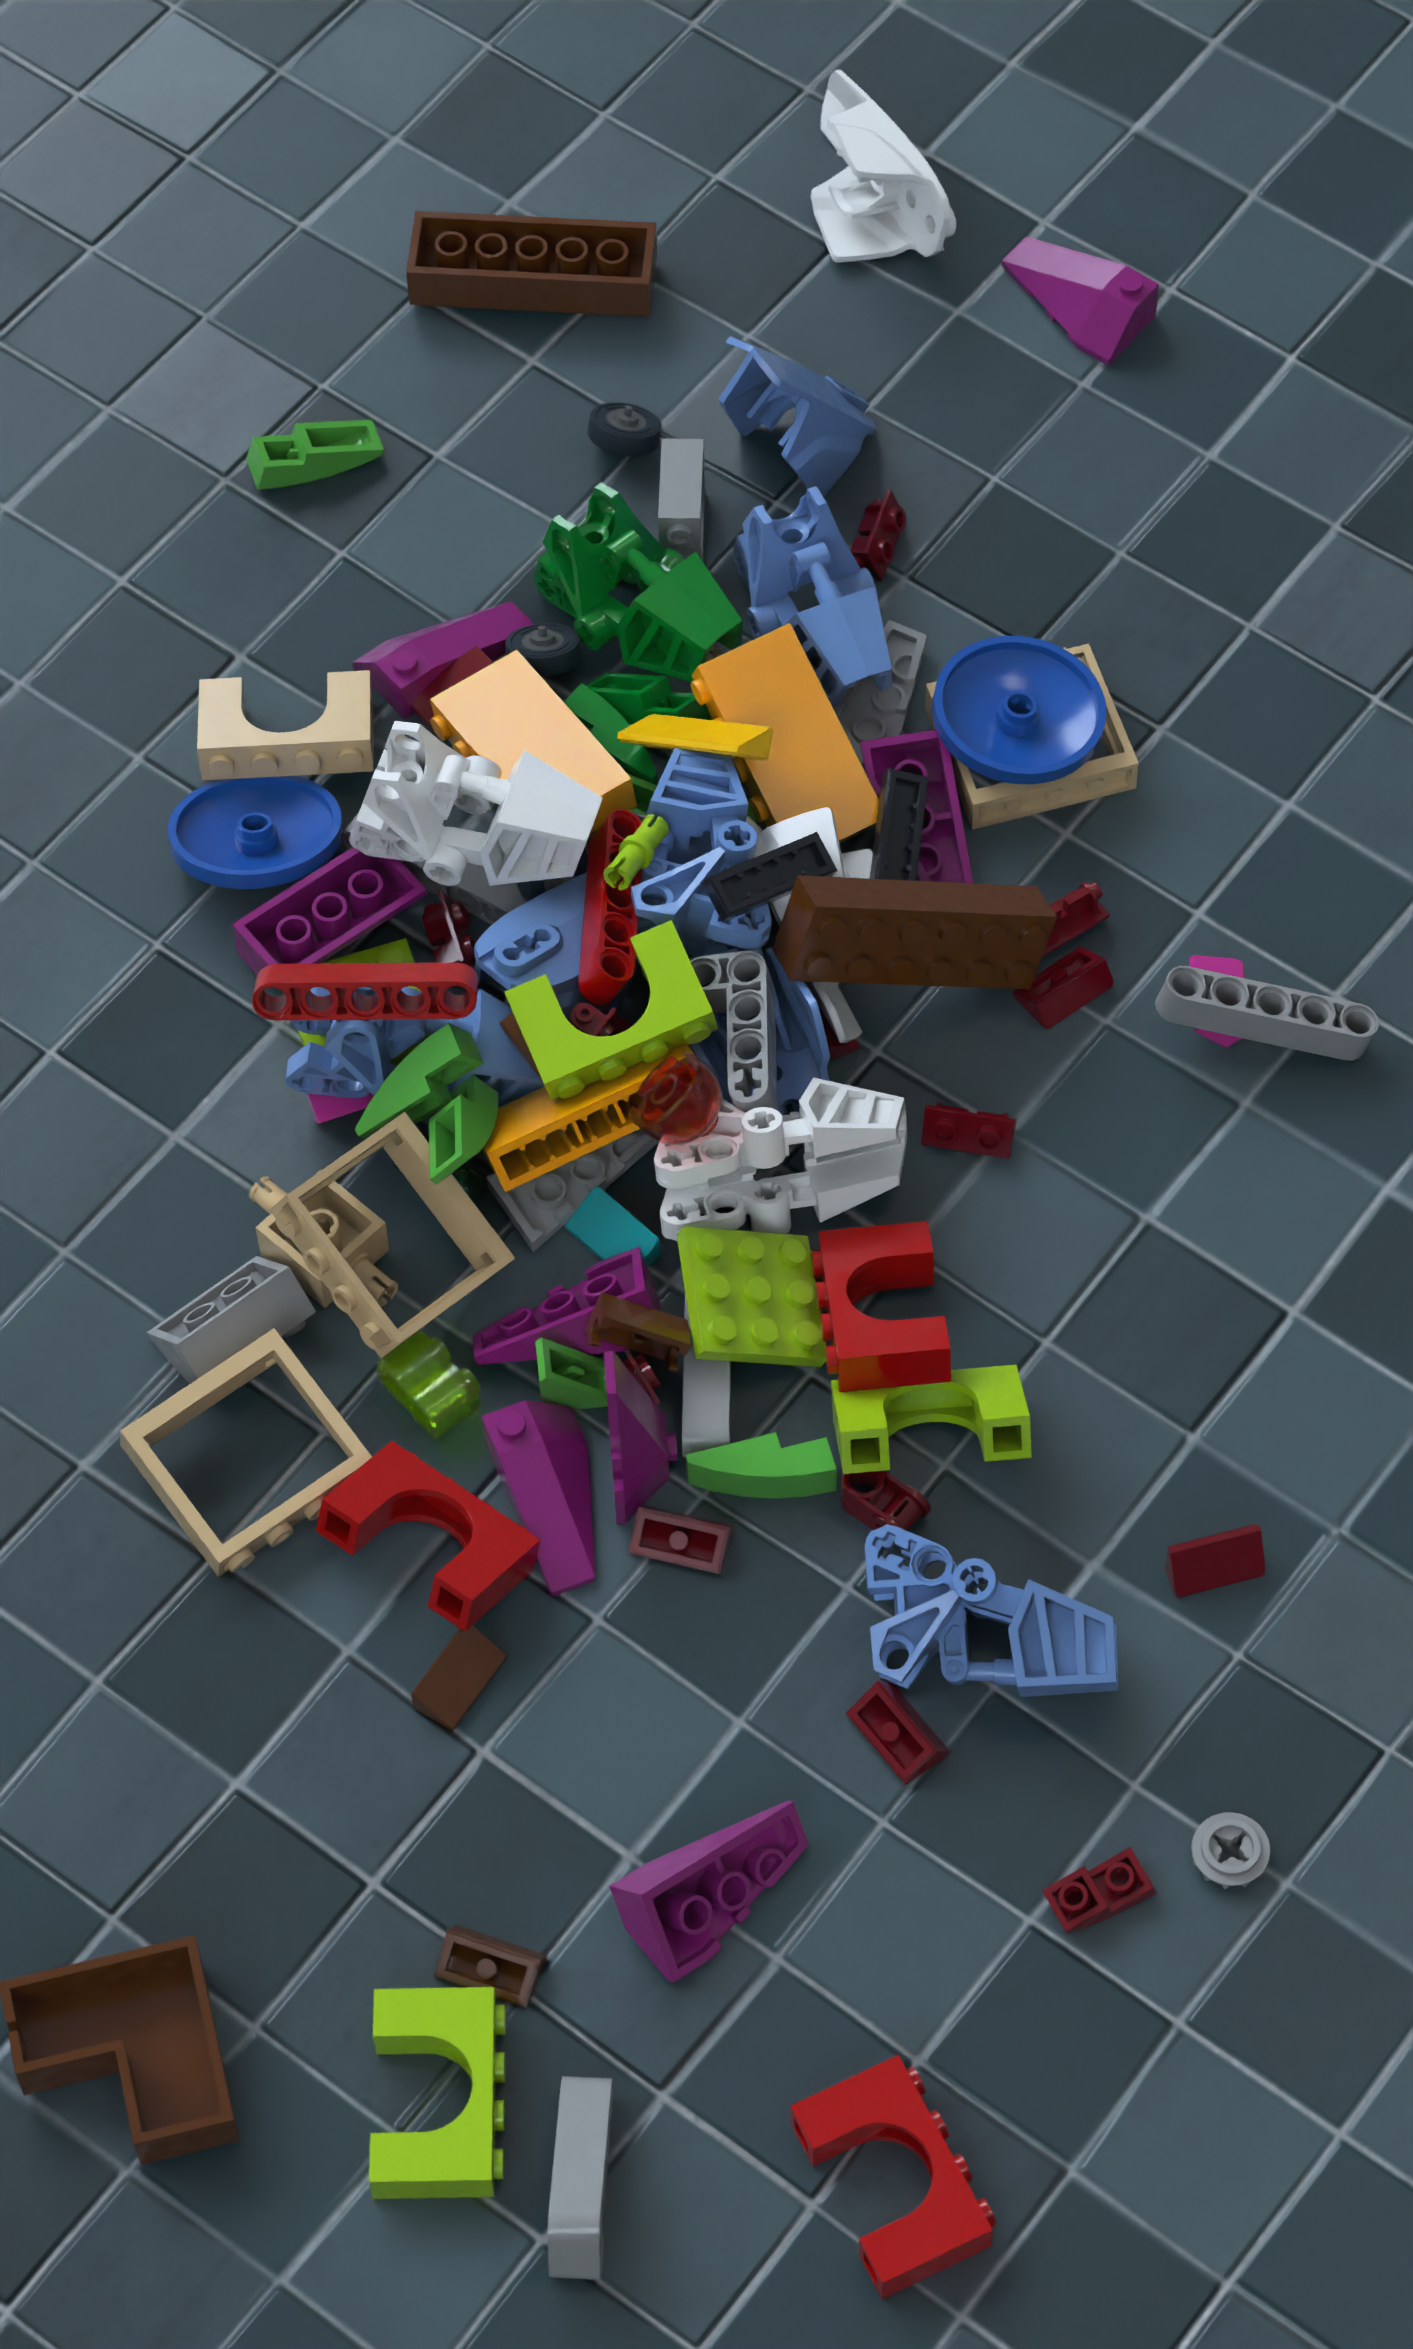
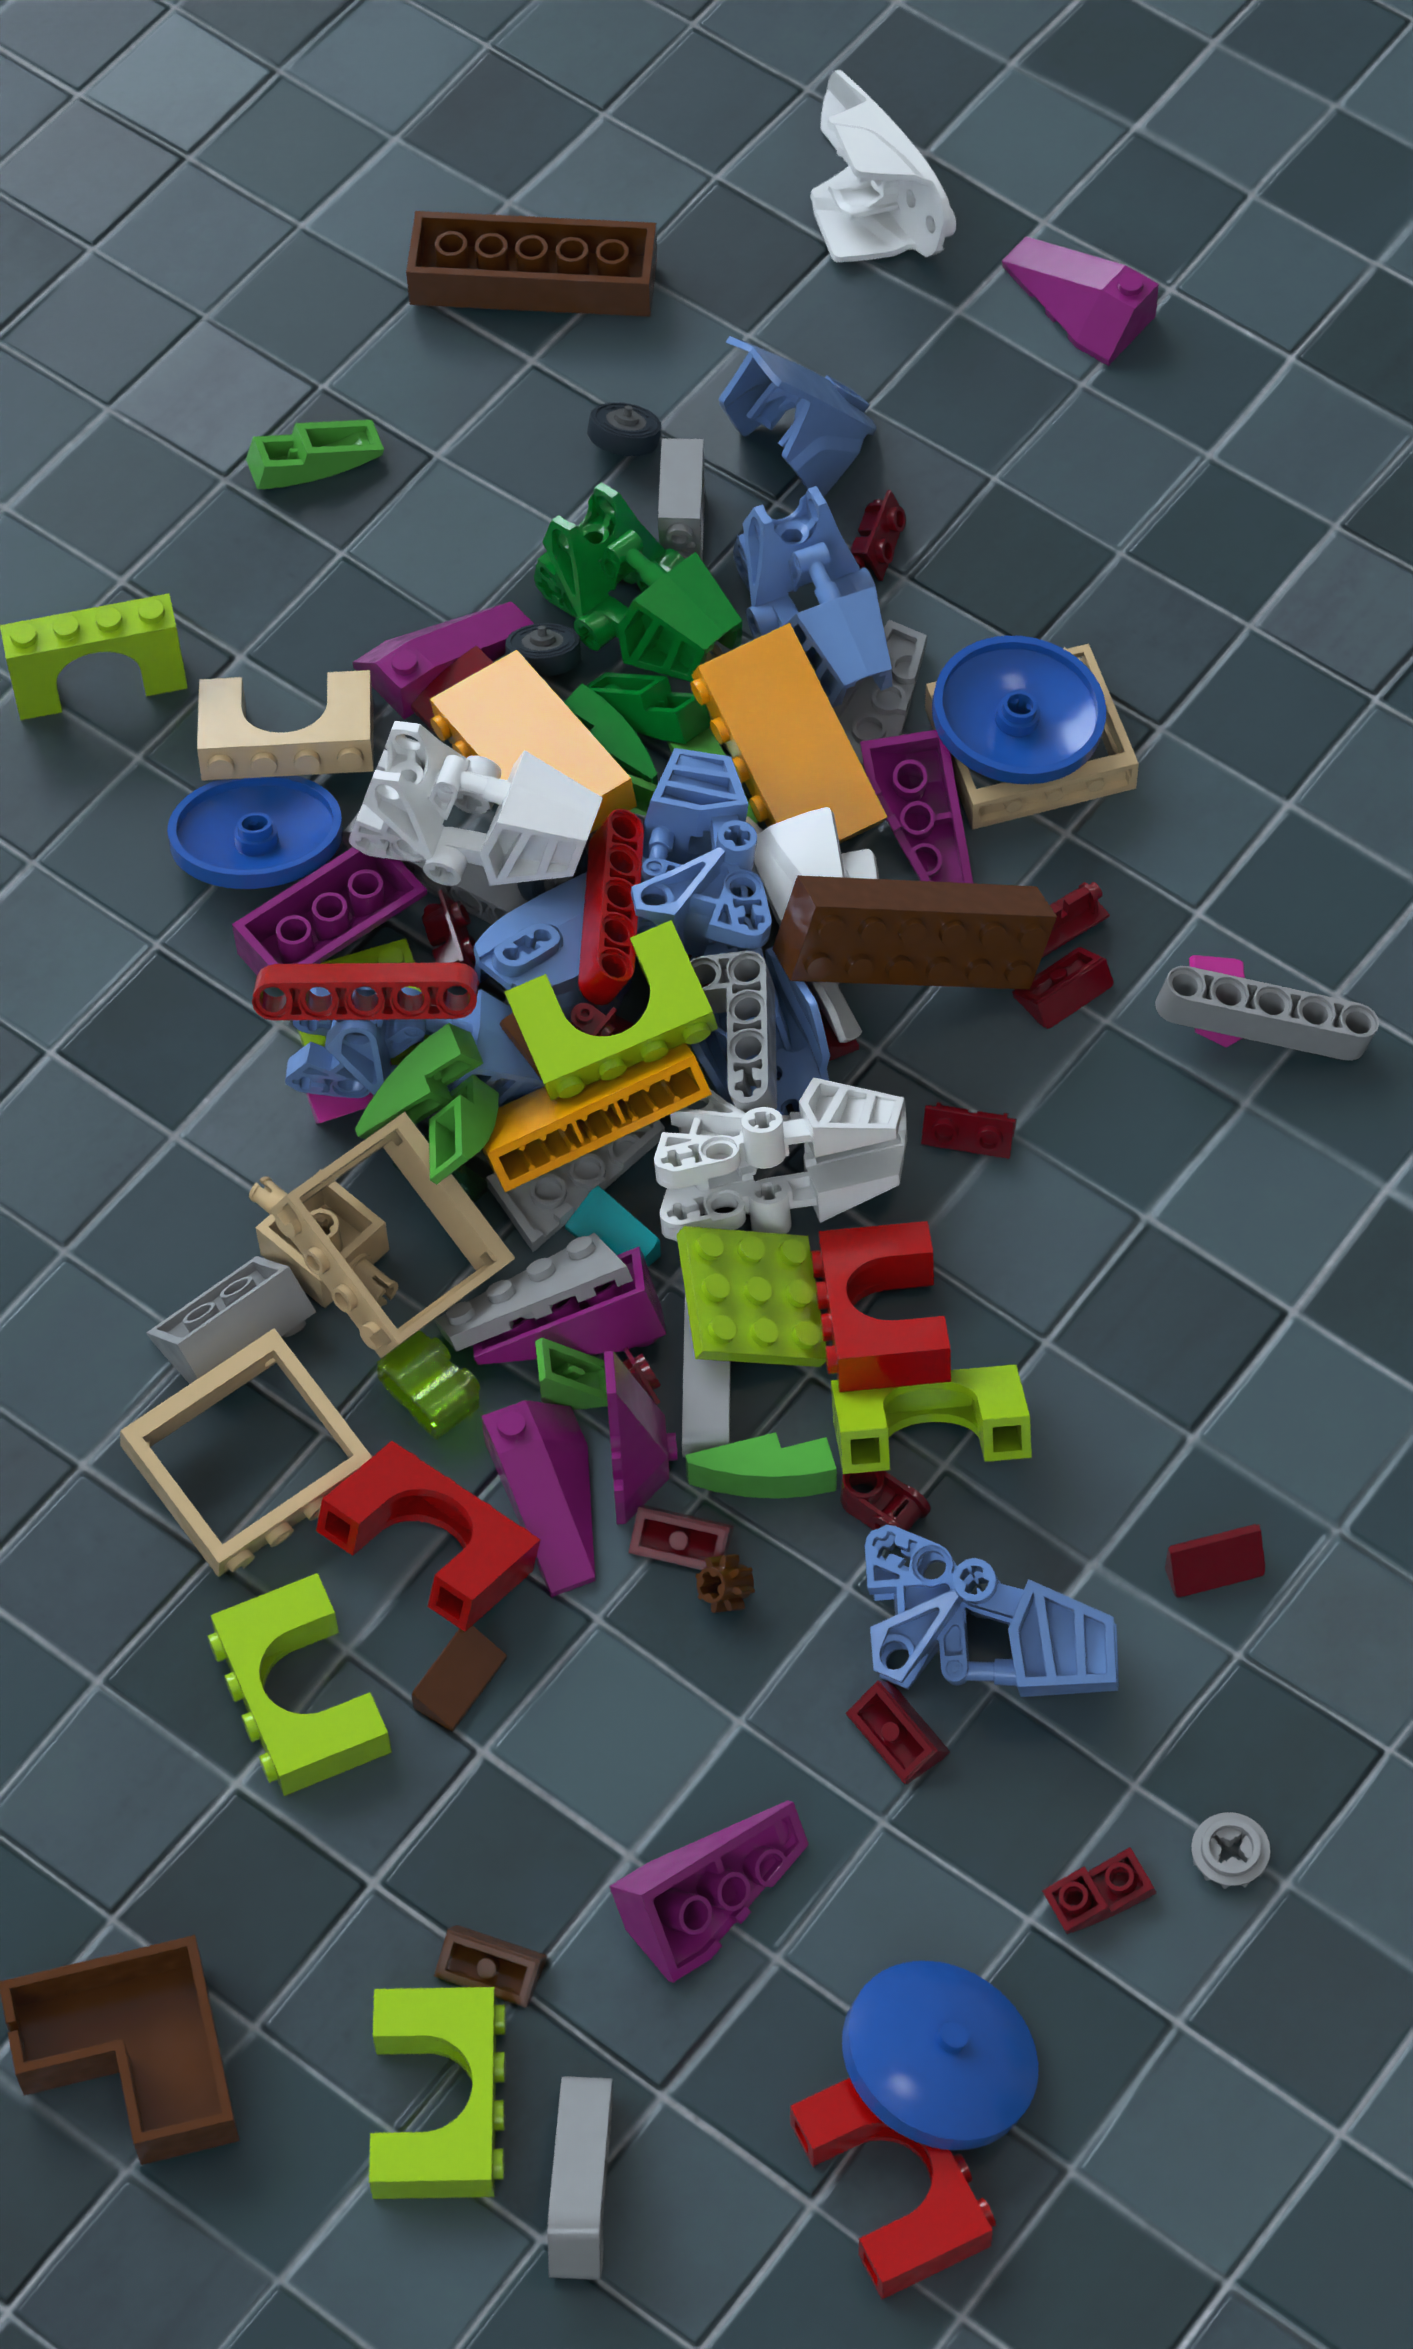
(45, 645): none -> lime arch
(296, 1745): none -> lime arch
(532, 1293): none -> light grey wing
(636, 852): lime pin -> none
(638, 1329): reddish brown hinge -> none
(678, 1101): clear red cylinder -> none
(700, 735): yellow slope -> none
(725, 1583): none -> reddish brown gear
(767, 876): black plate -> none
(899, 825): black plate -> none
(940, 2055): none -> blue dish

